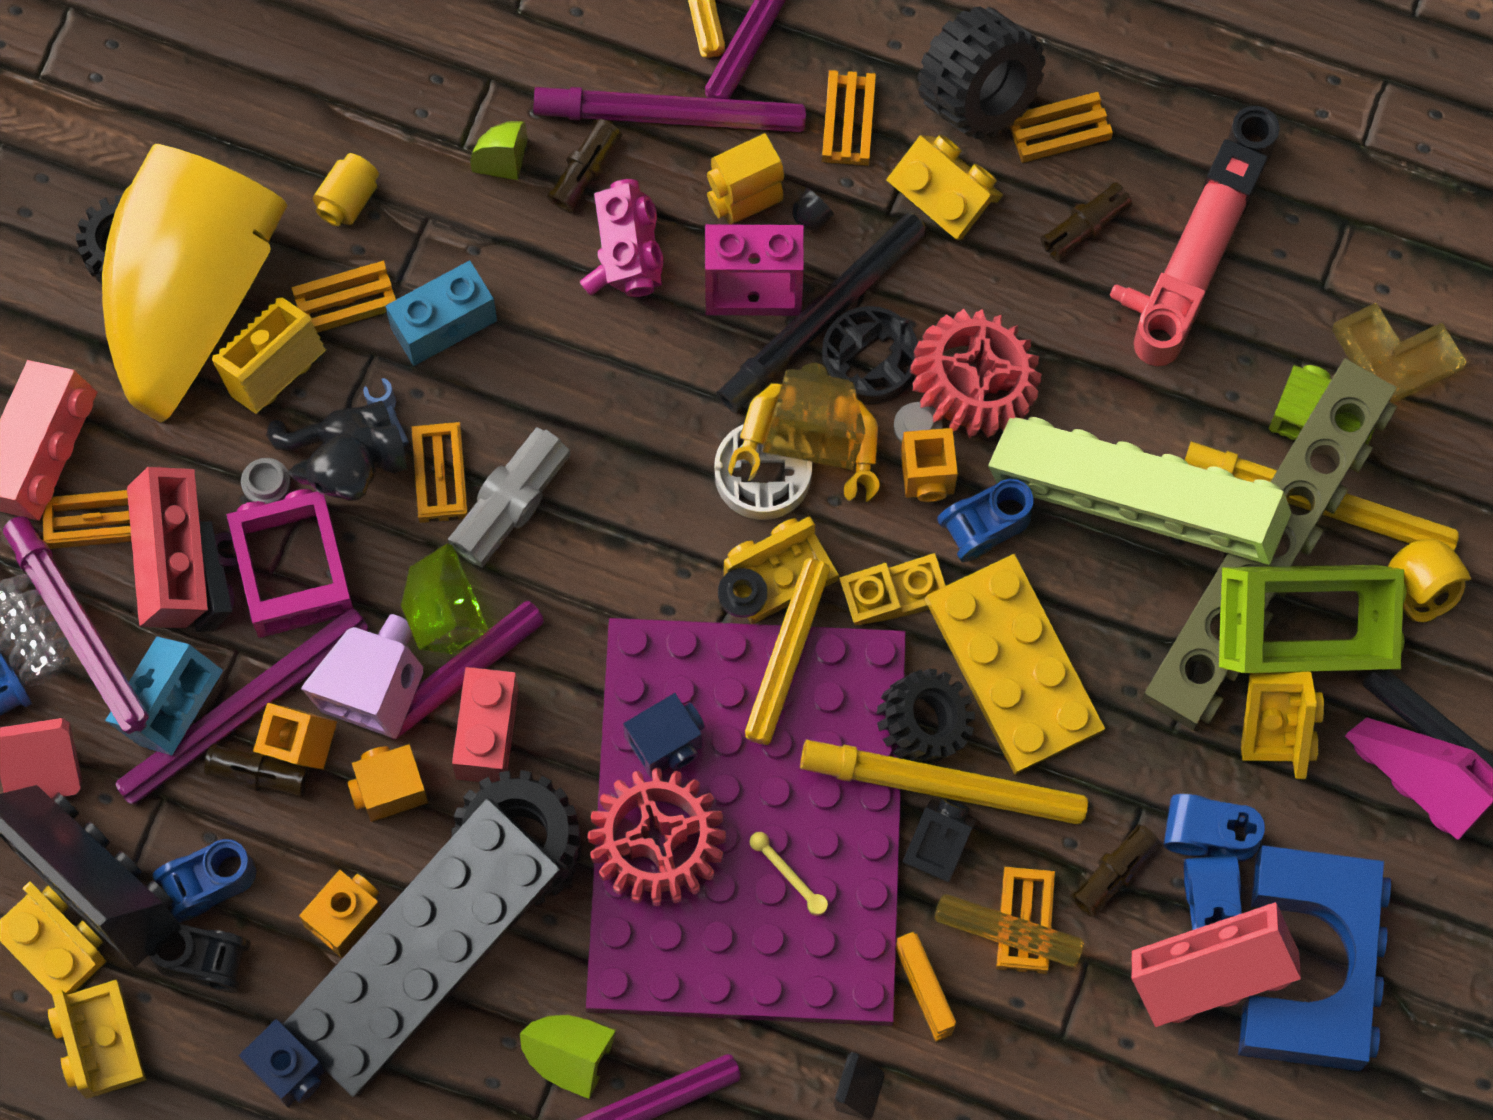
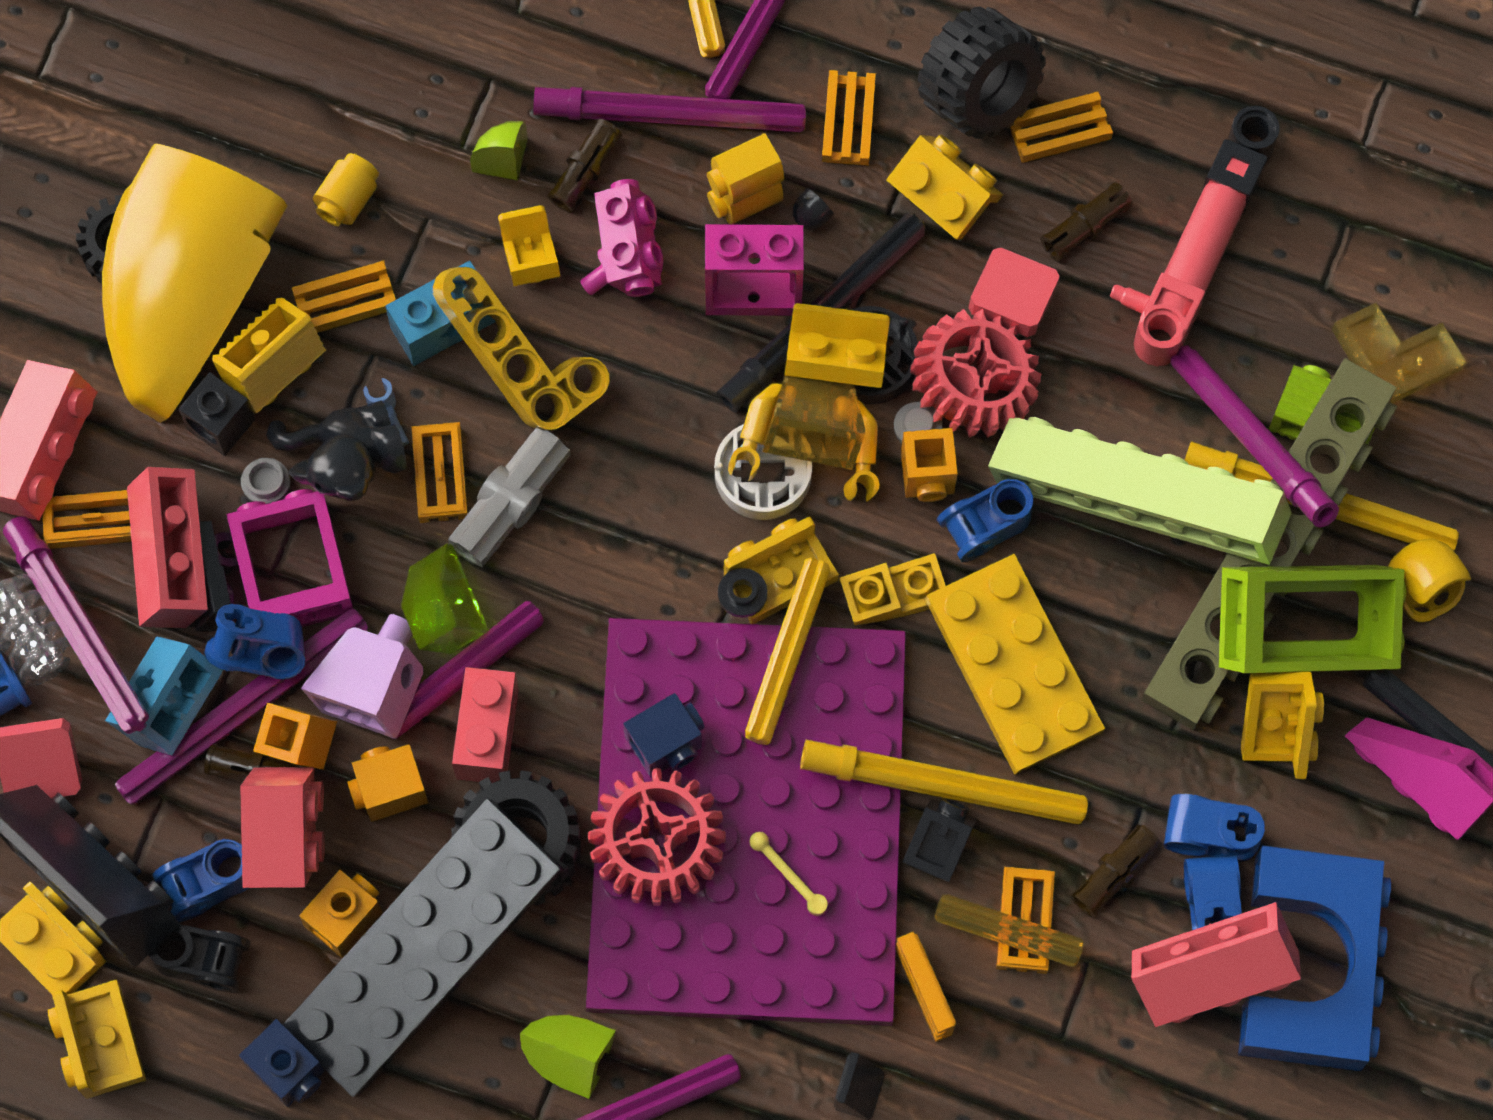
(217, 414): none -> black brick
(259, 642): none -> blue piece
(280, 827): none -> coral brick
(509, 342): none -> yellow beam
(528, 245): none -> yellow bracket
(837, 345): none -> yellow bracket
(947, 706): black tyre -> none
(1014, 290): none -> coral piece
(1299, 486): none -> magenta axle

